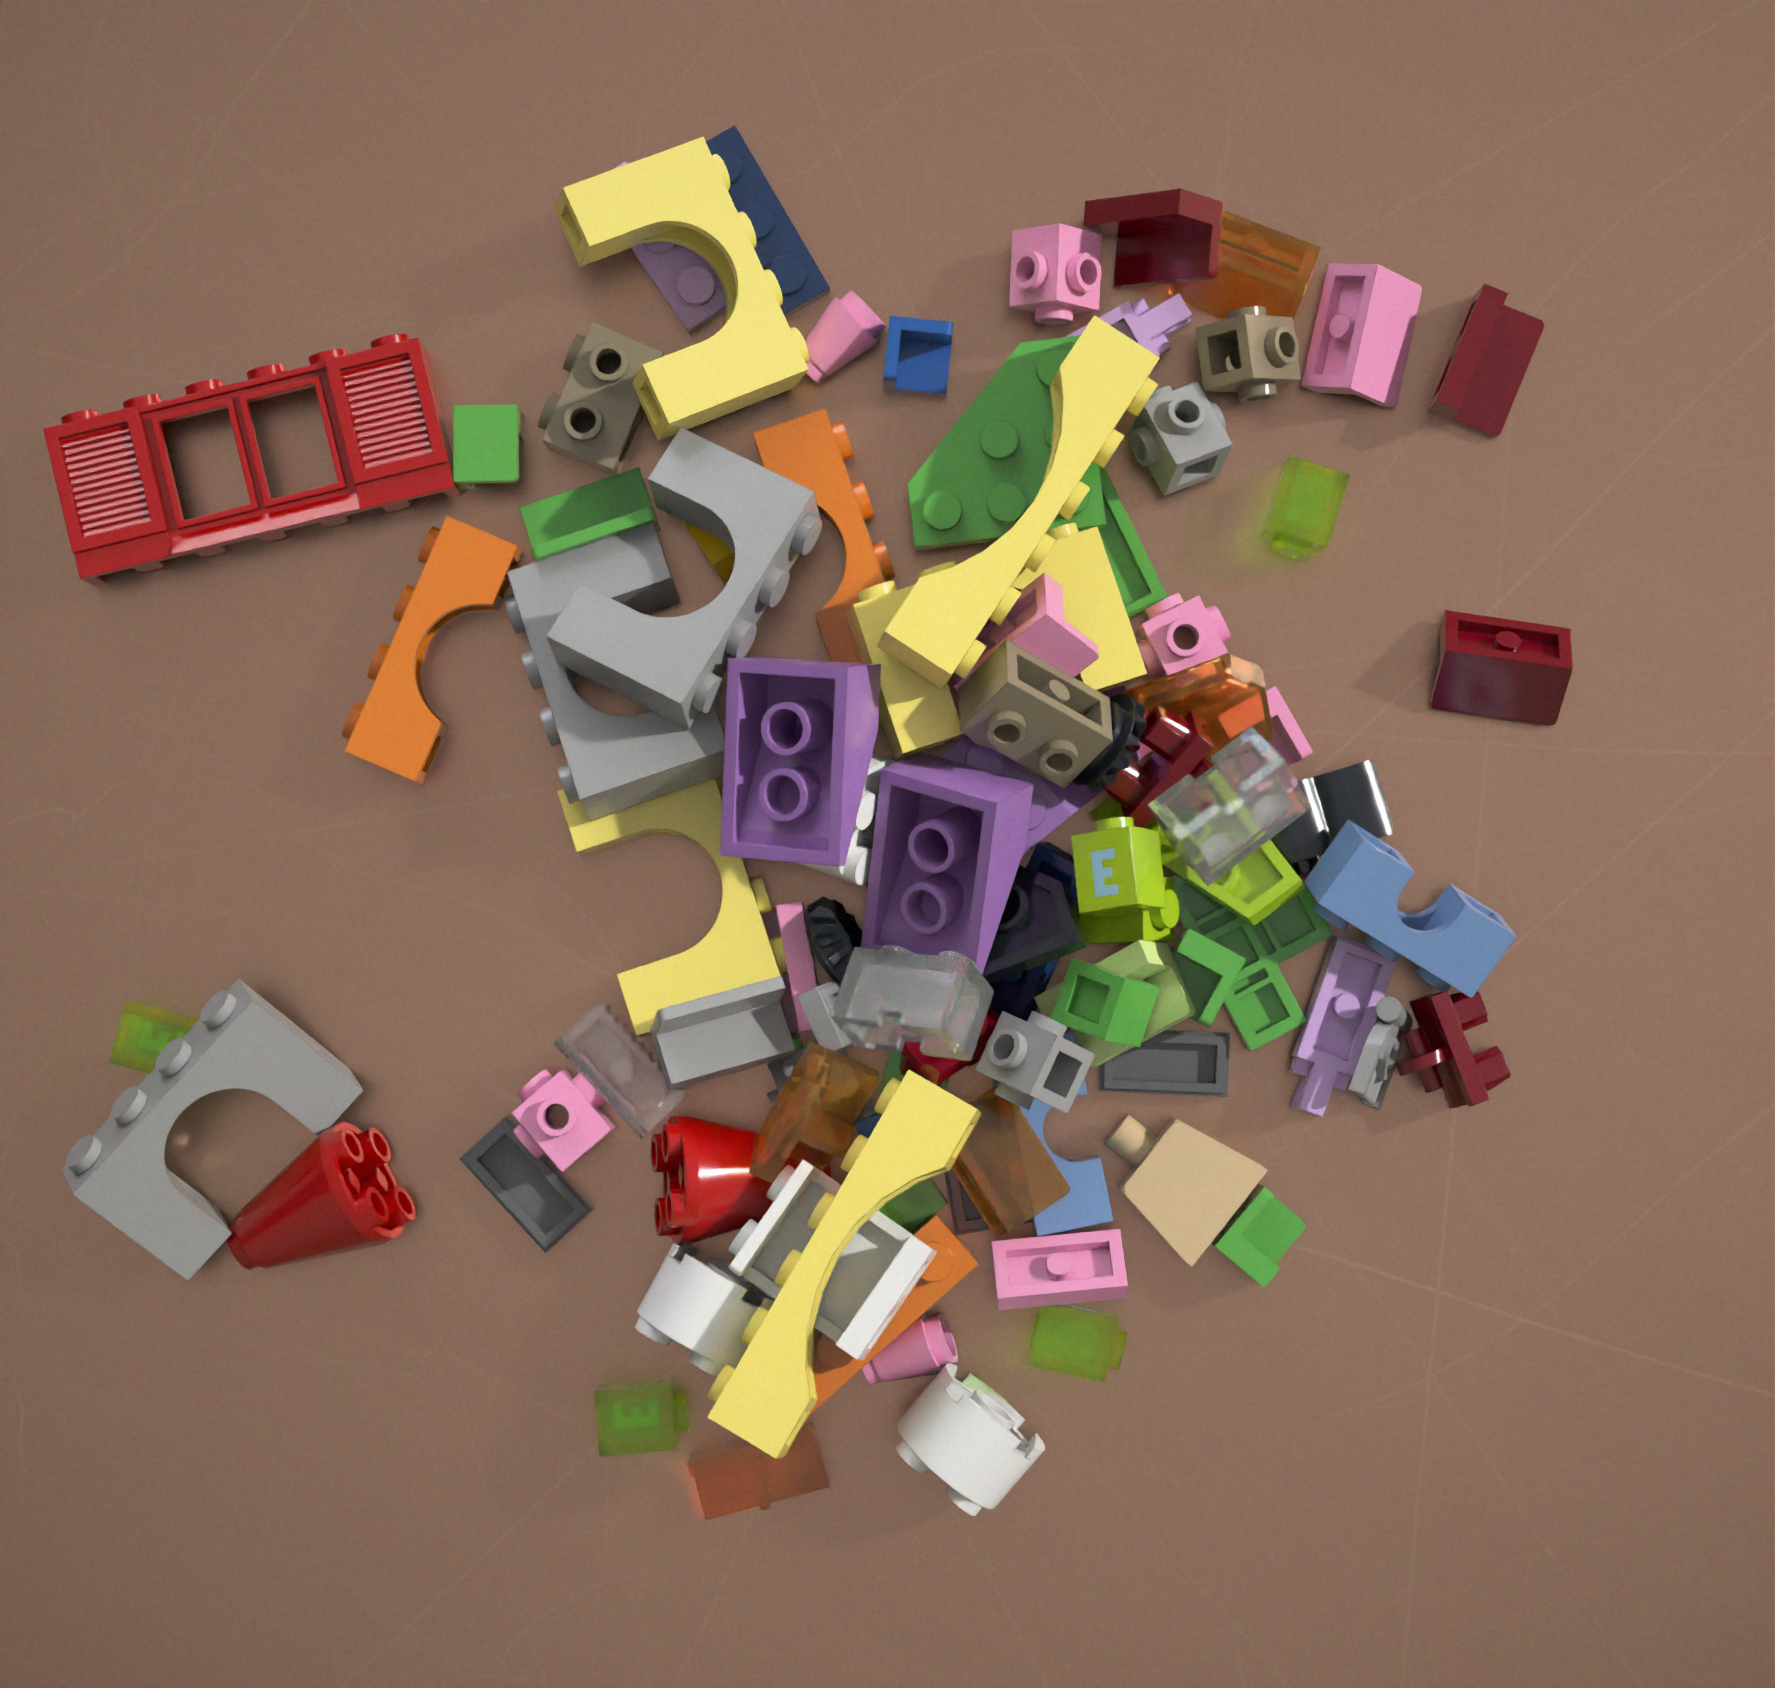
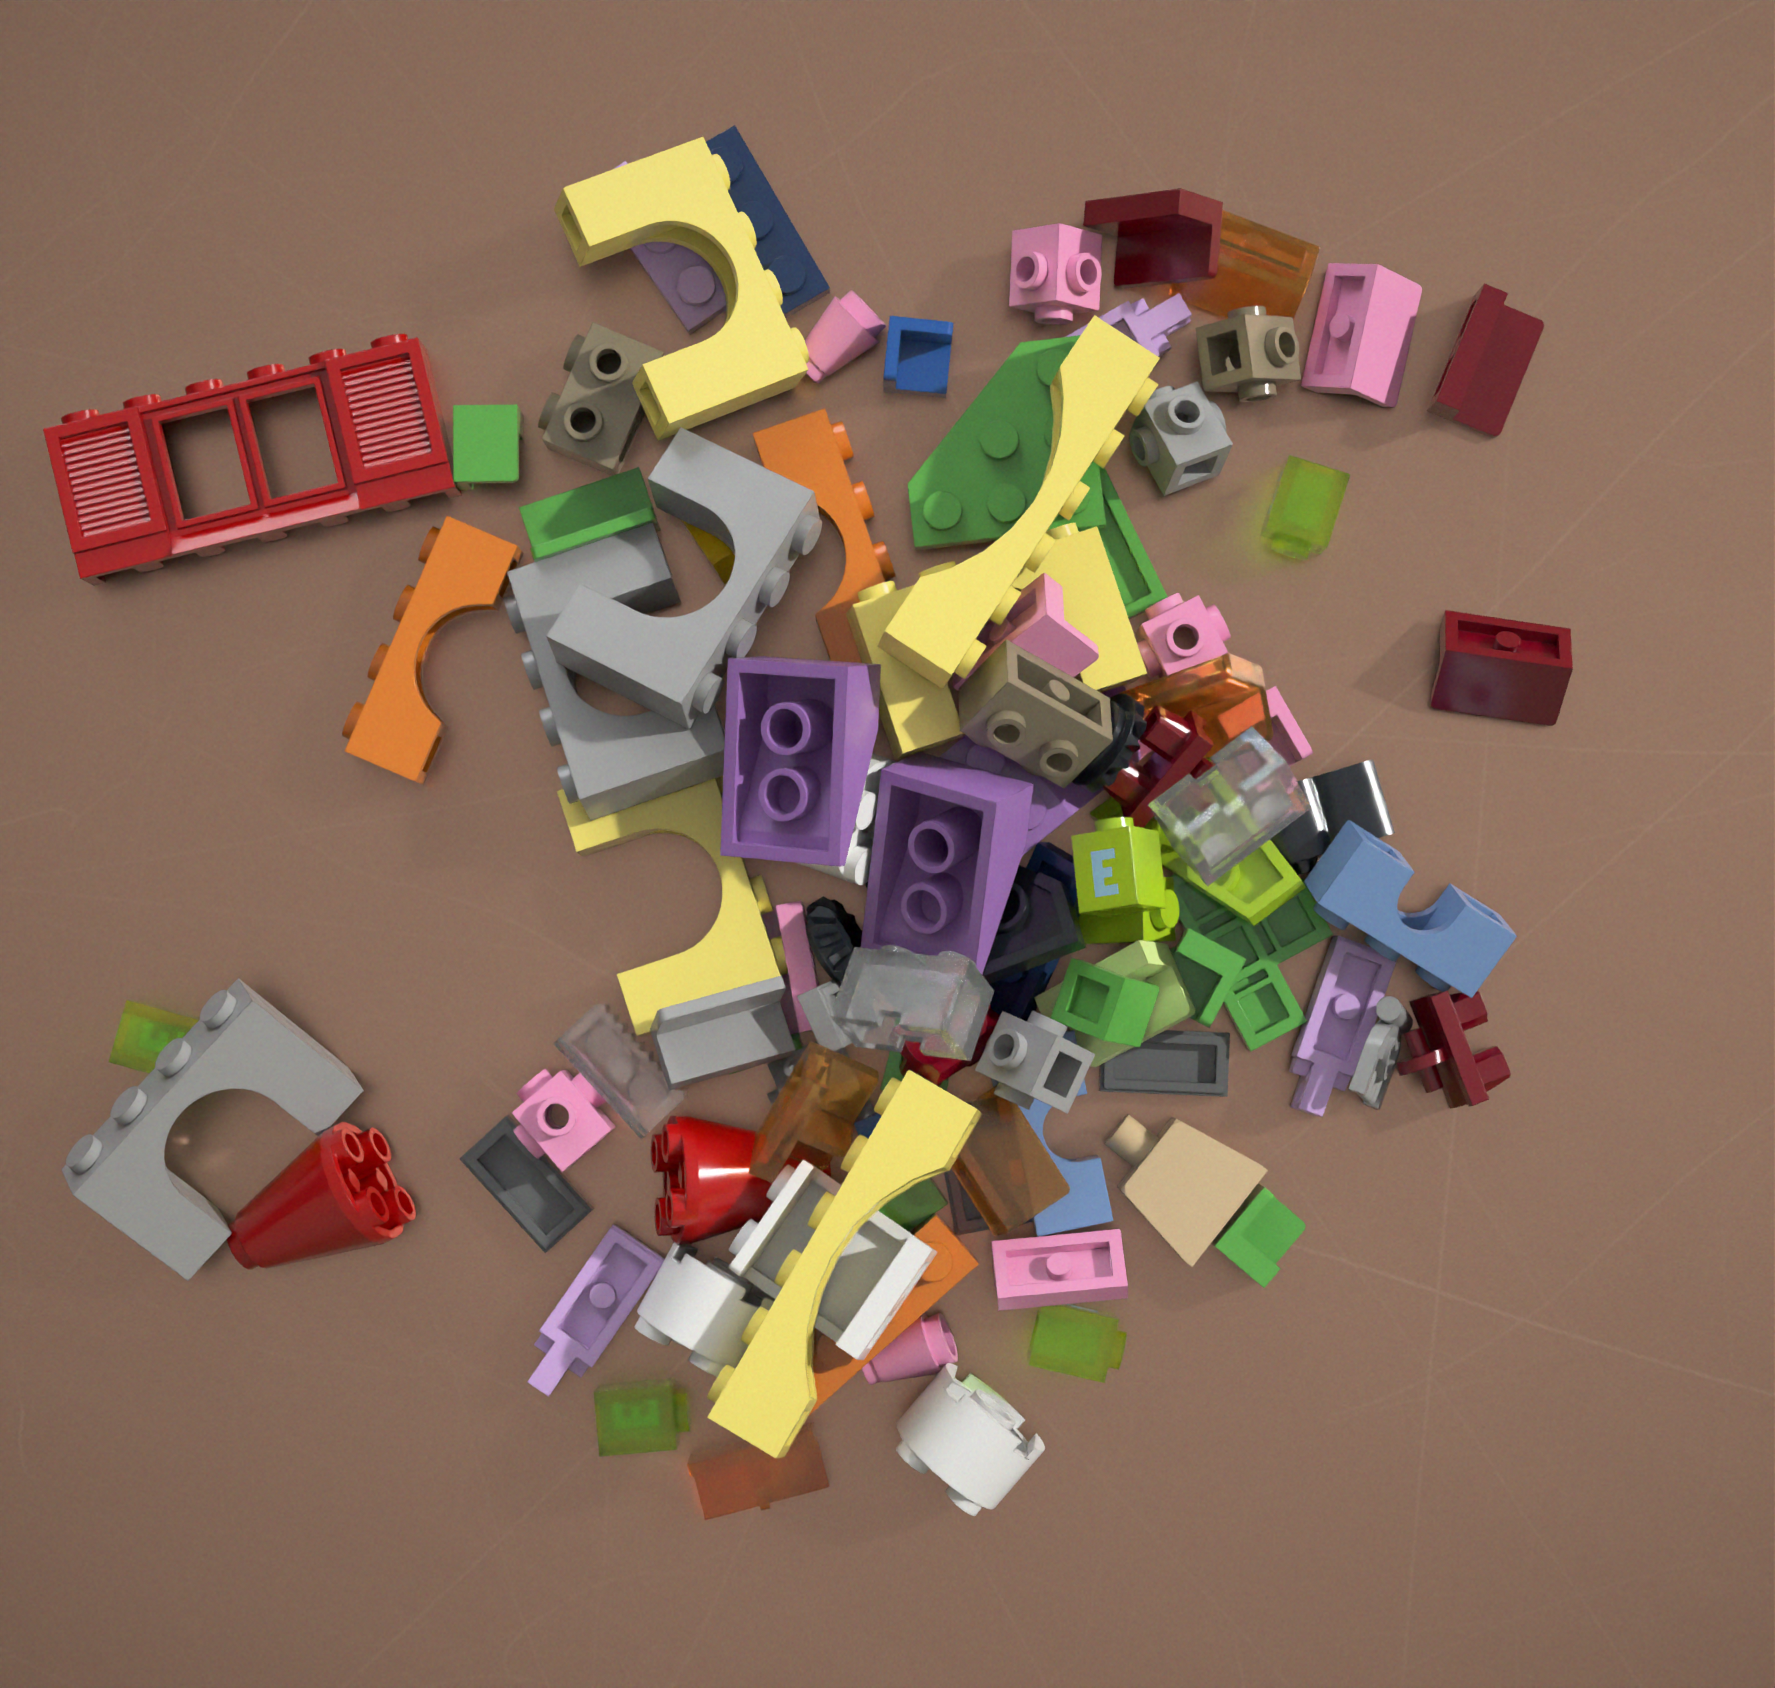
(594, 1307): none -> lavender hinge

